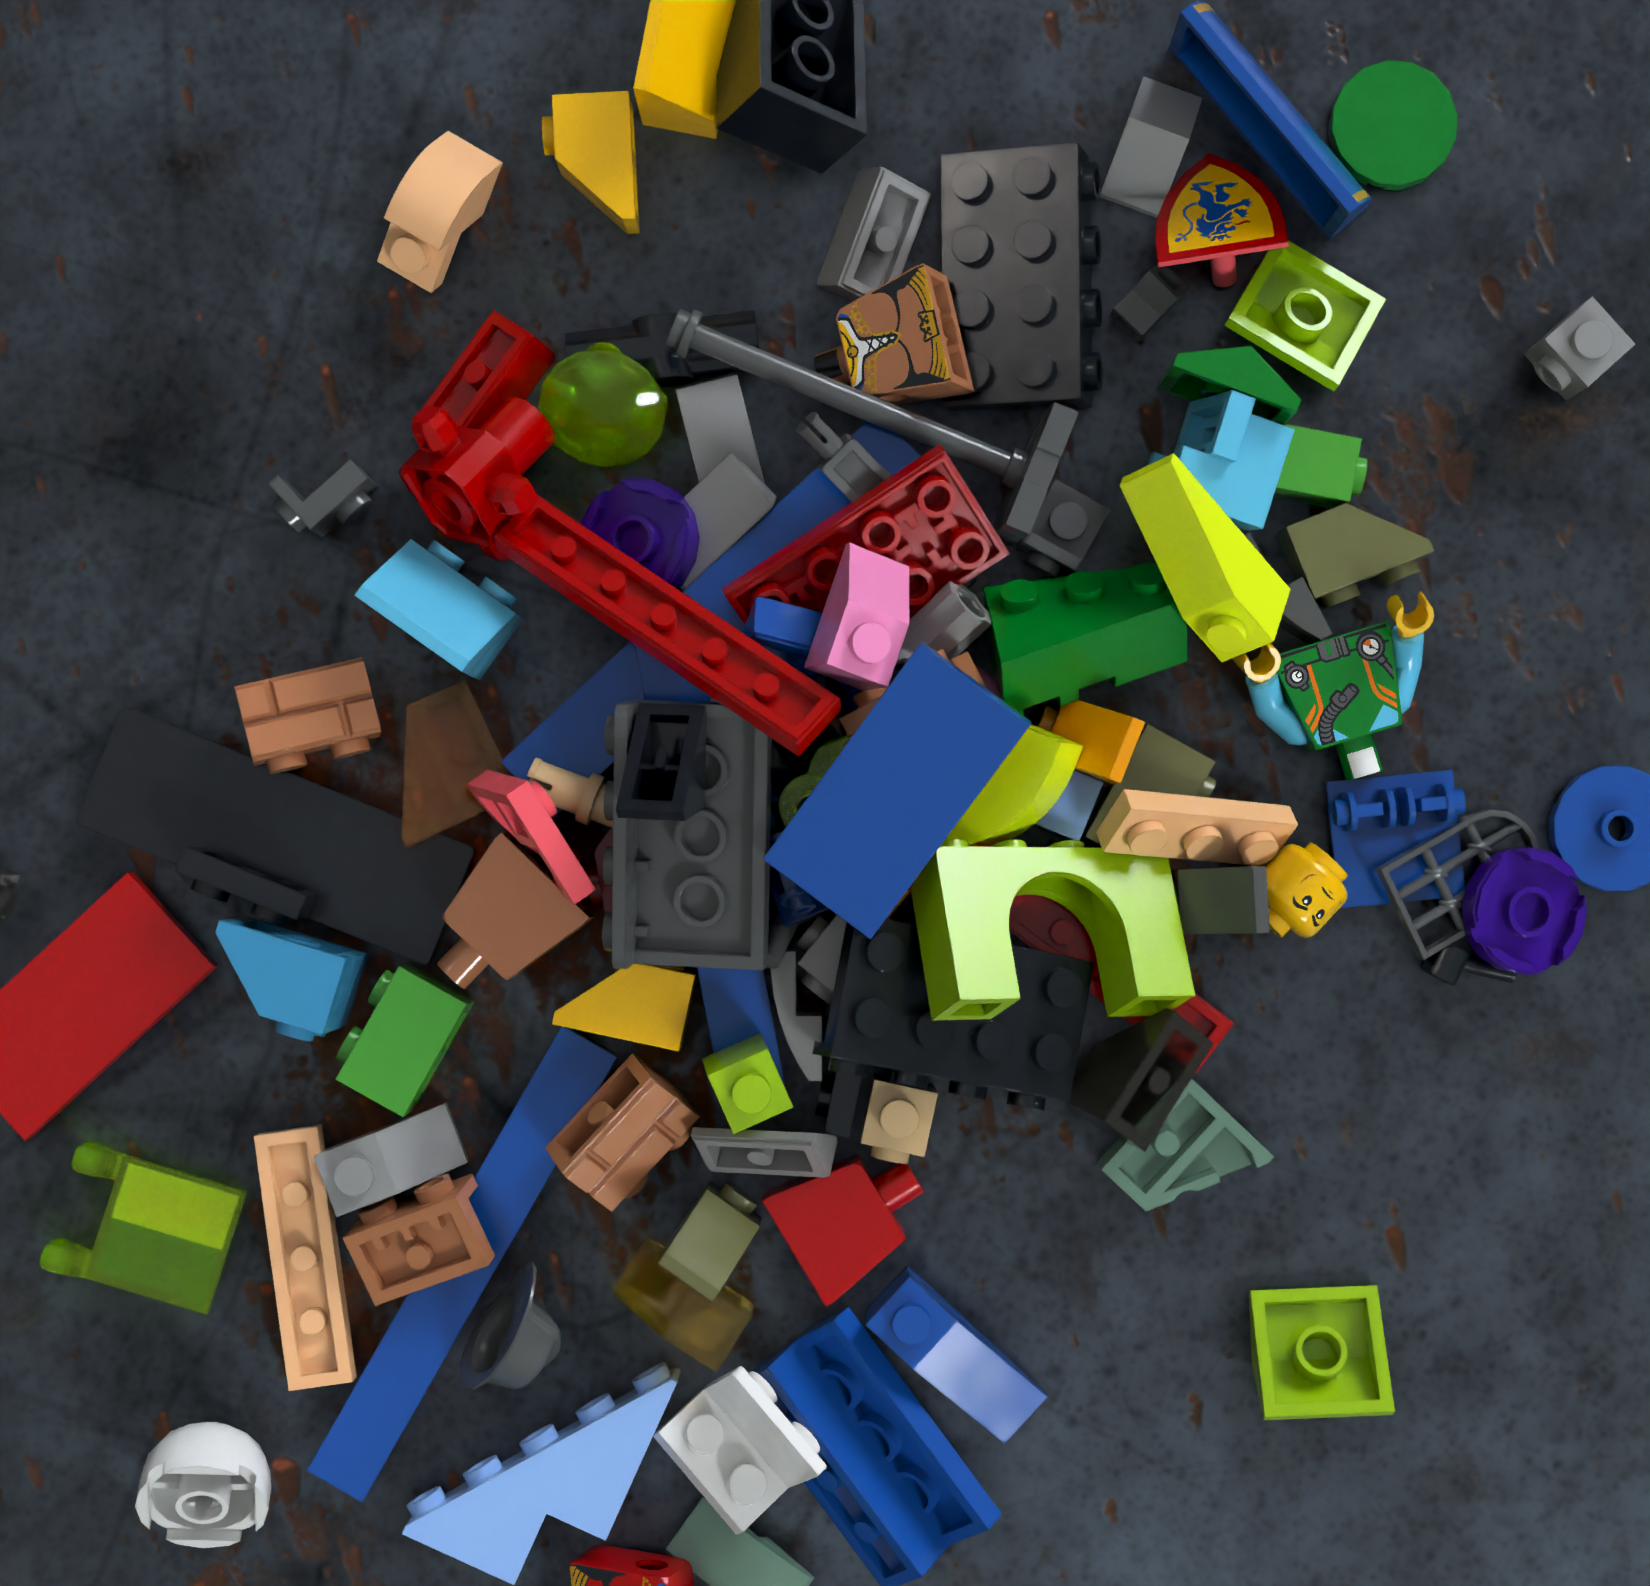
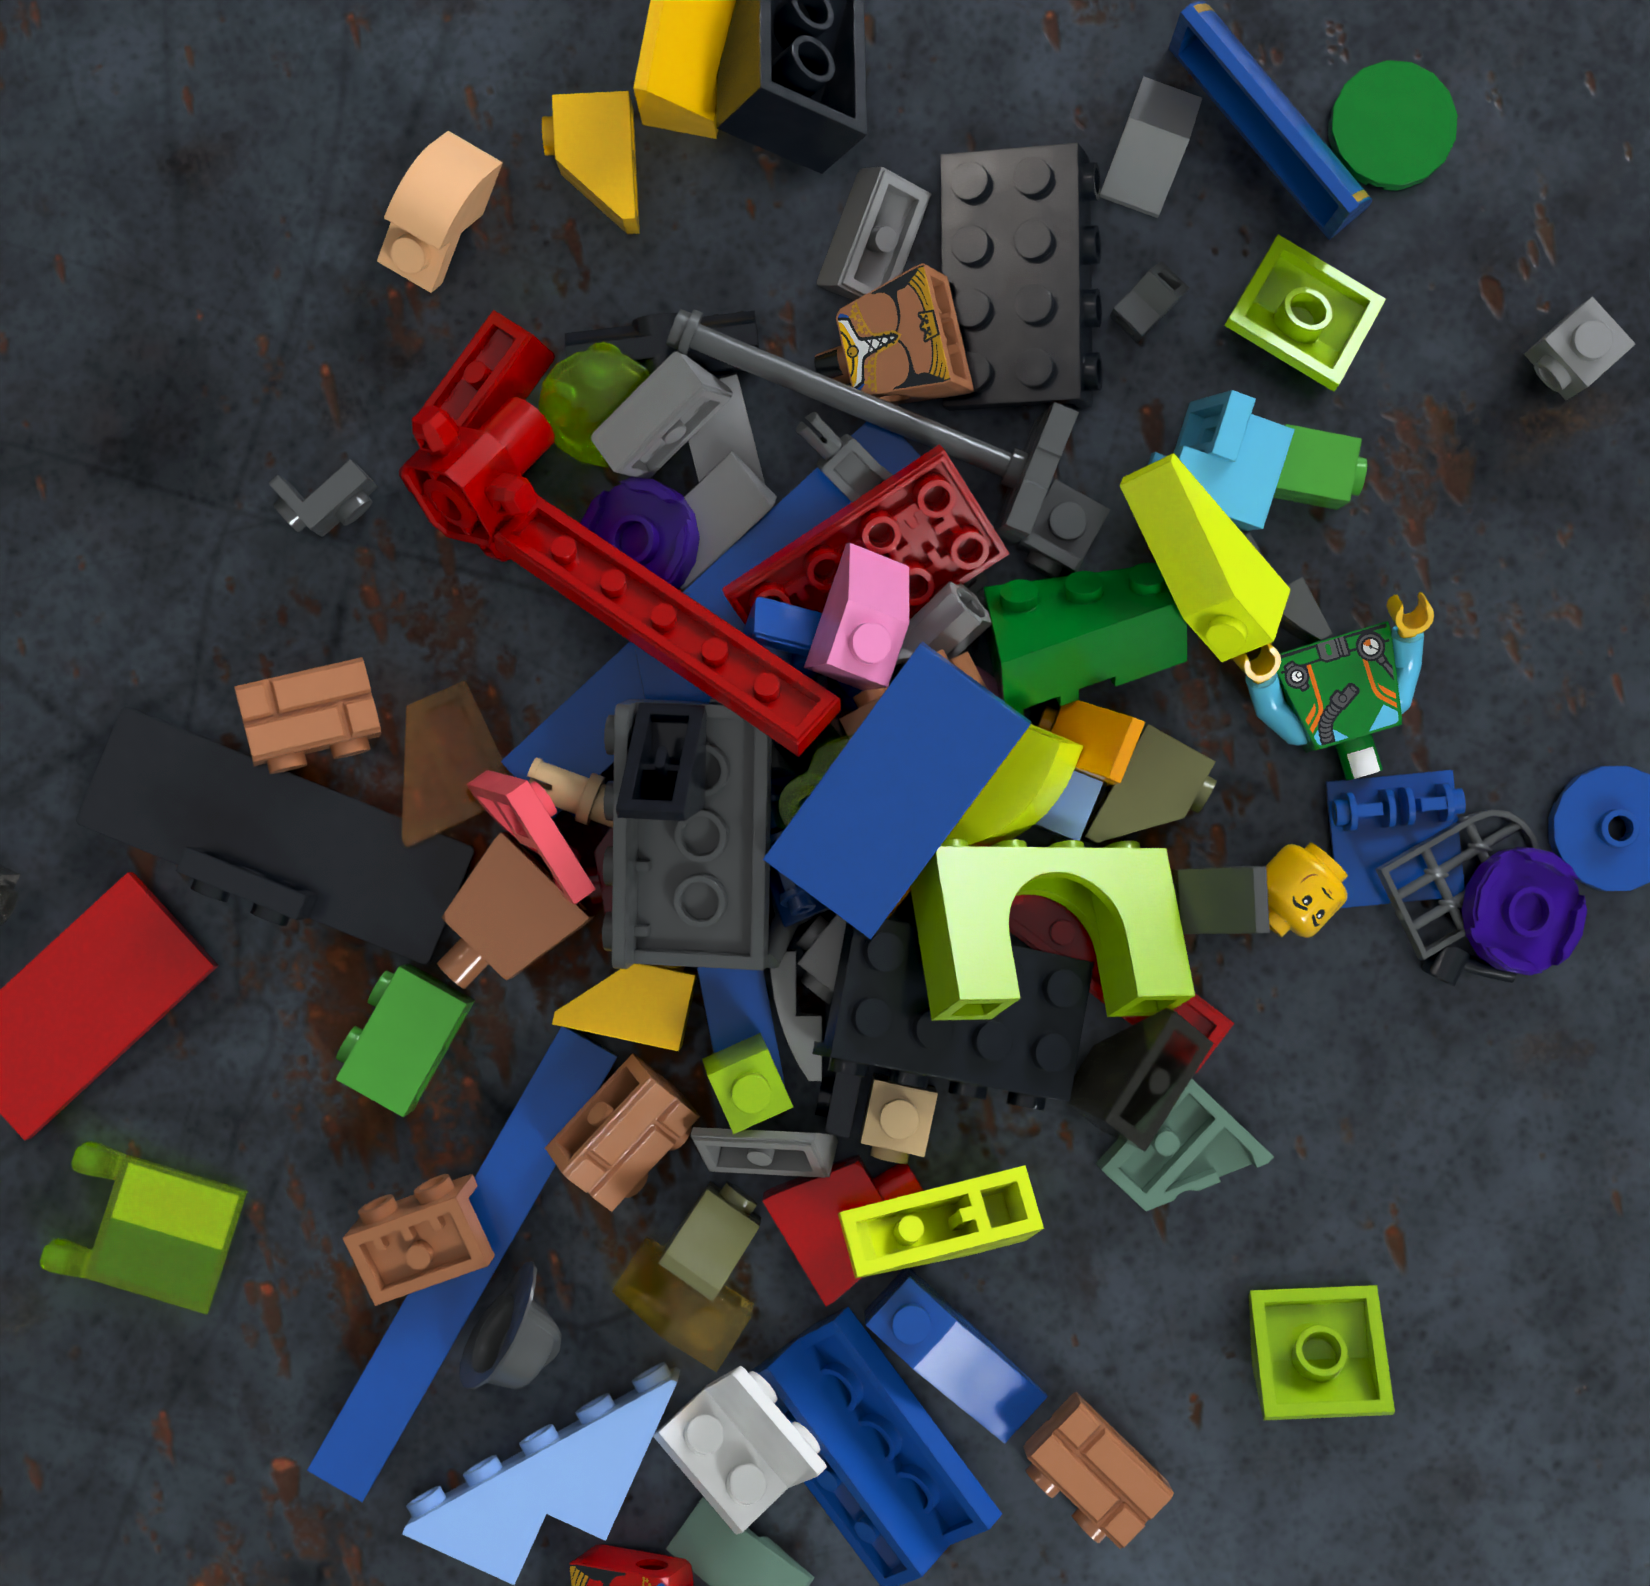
(205, 1485): white cylinder -> none
(293, 975): dark azure slope -> none
(304, 1259): light nougat plate -> none
(390, 1159): light grey slope -> none
(442, 607): medium azure slope -> none
(660, 417): none -> light grey slope
(941, 1223): none -> neon yellow slope
(1096, 1472): none -> nougat brick
(1195, 828): light nougat plate -> none
(1215, 215): shield -> none
(1237, 369): green slope -> none
(1346, 548): olive slope -> none

